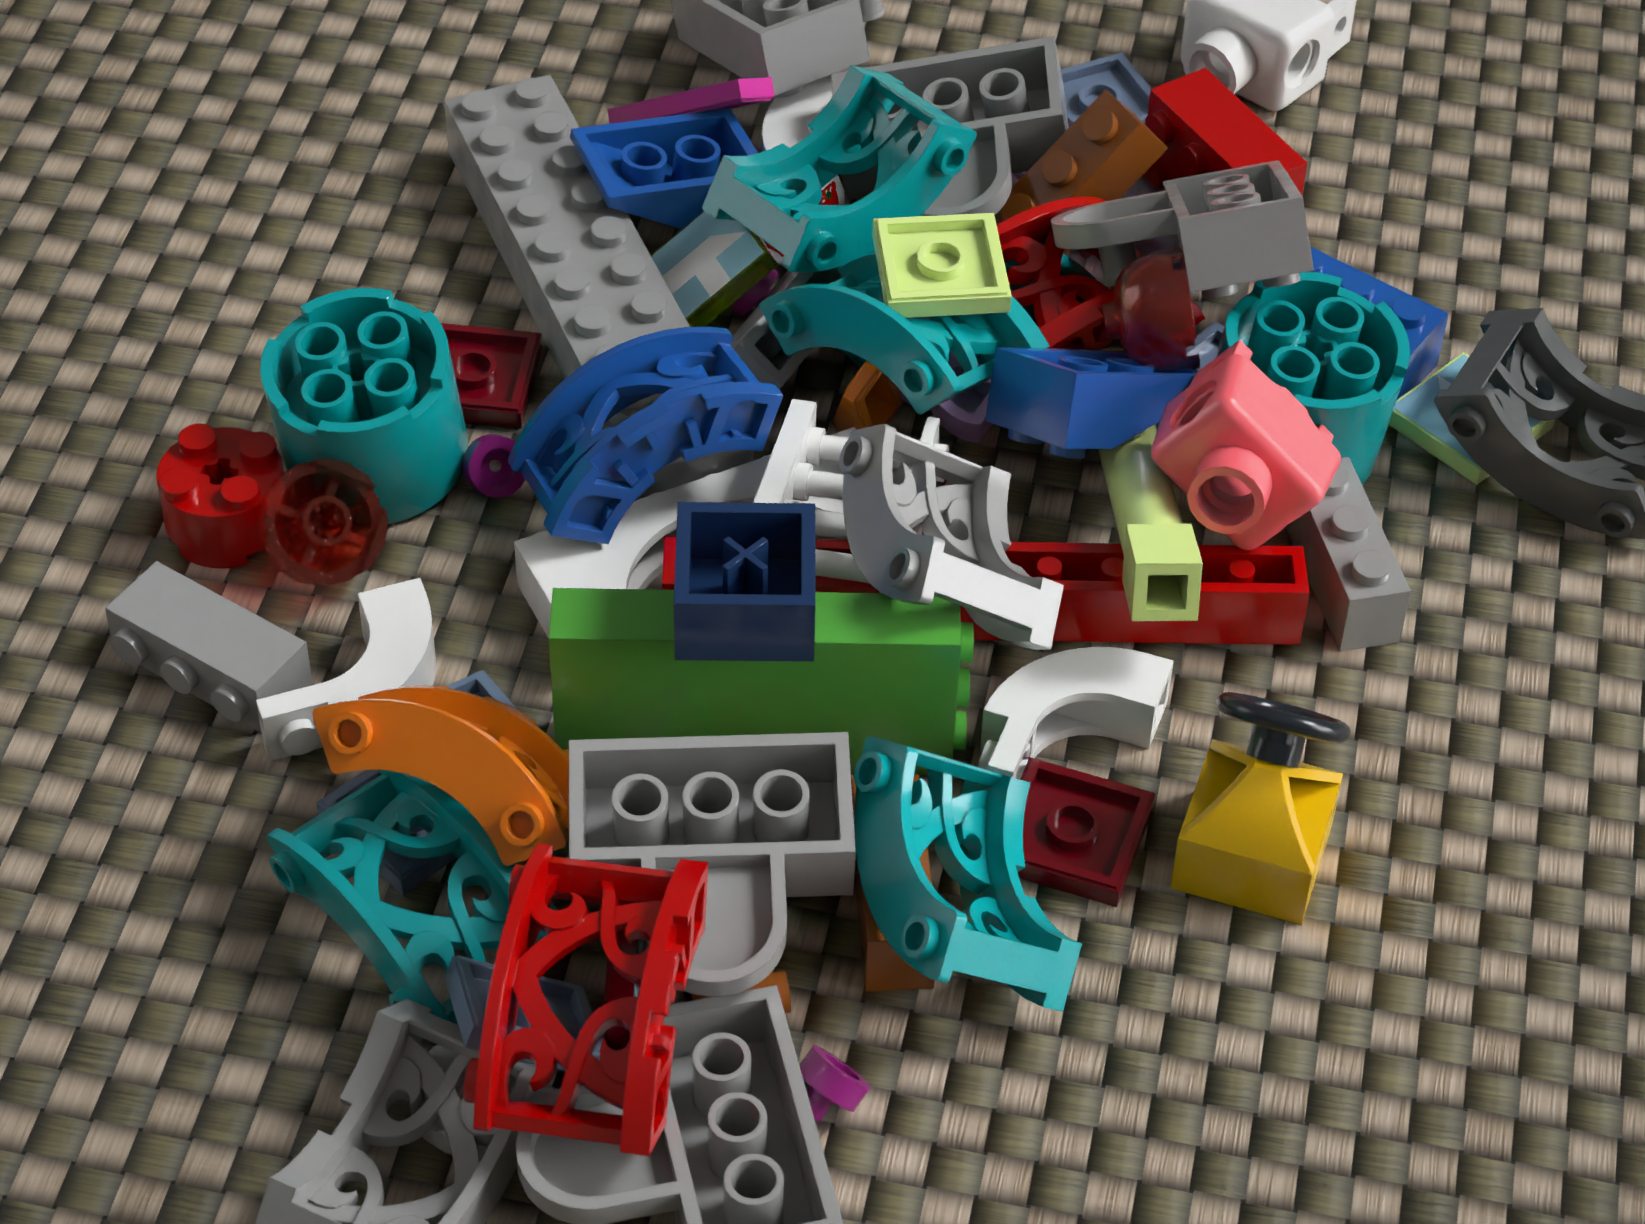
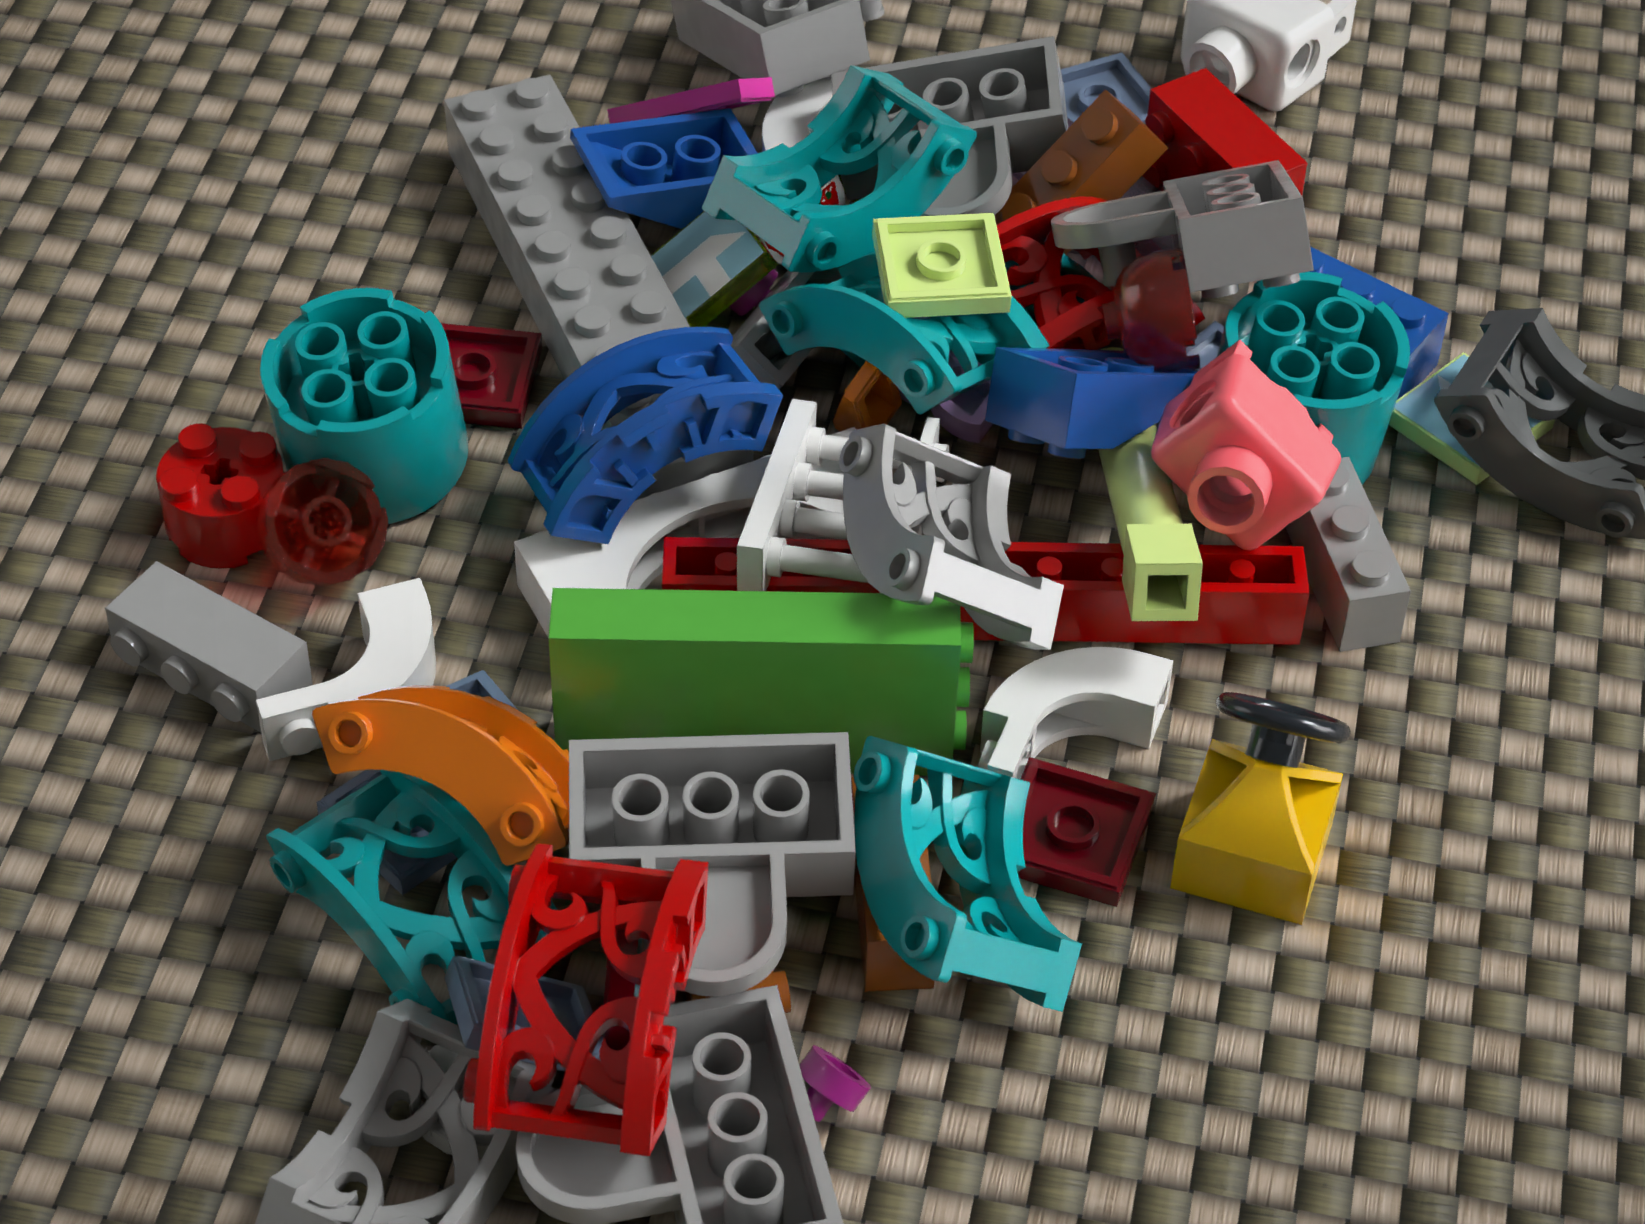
(495, 478): magenta tile -> none
(745, 581): dark blue brick -> none

